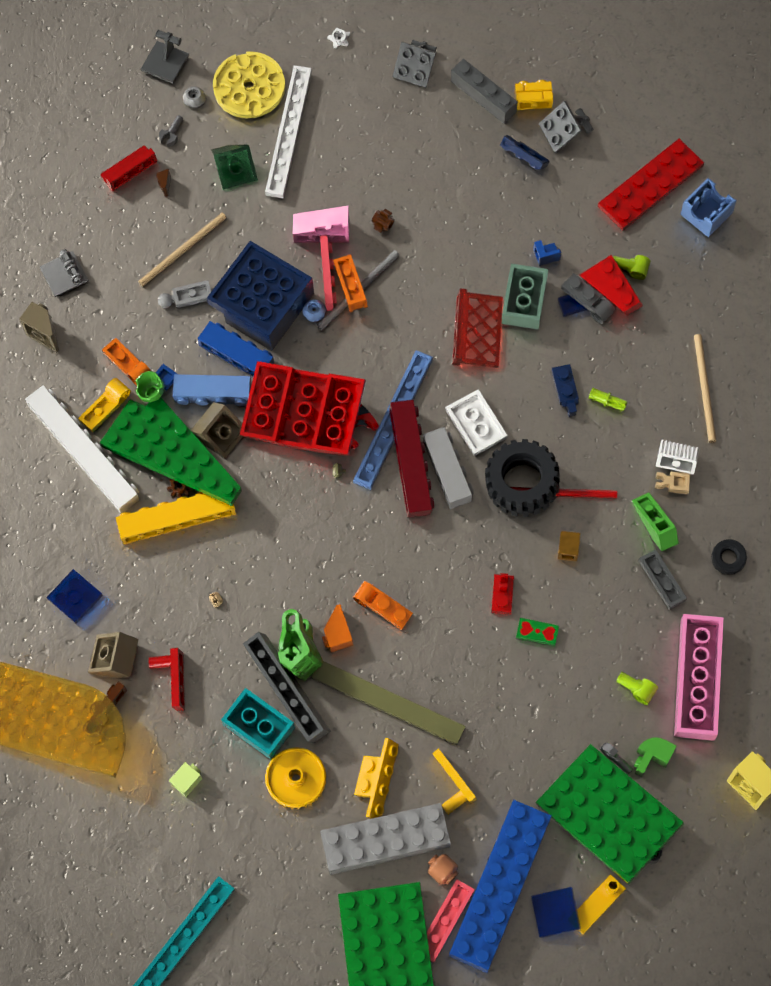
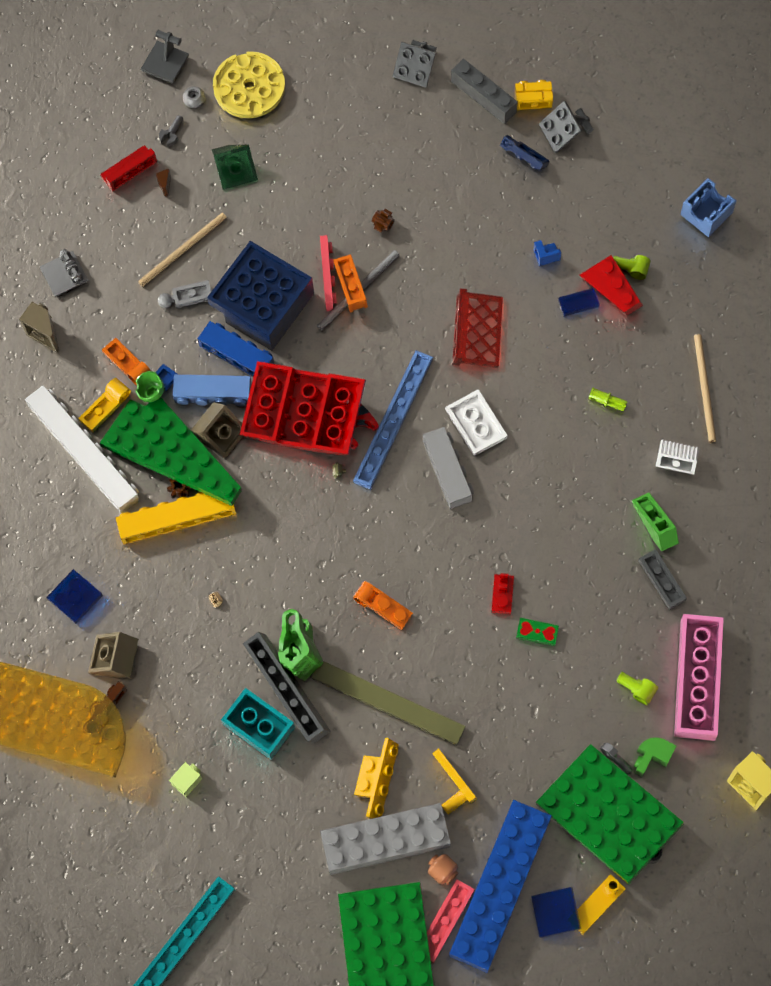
(176, 662): red piece -> none
(288, 132): white plate -> none
(290, 763): yellow wheel -> none
(314, 316): light blue plate -> none
(329, 222): bright pink wedge -> none
(337, 632): orange slope -> none
(339, 33): white plate -> none
(410, 458): dark red brick -> none
(522, 454): black tyre -> none
(524, 296): sand green brick -> none
(566, 388): dark blue hinge -> none
(569, 546): pearl gold panel -> none
(579, 492): red piece -> none
(591, 299): dark grey plate -> none
(650, 184): red plate -> none
(676, 482): tan plate -> none
(734, 546): black tyre -> none

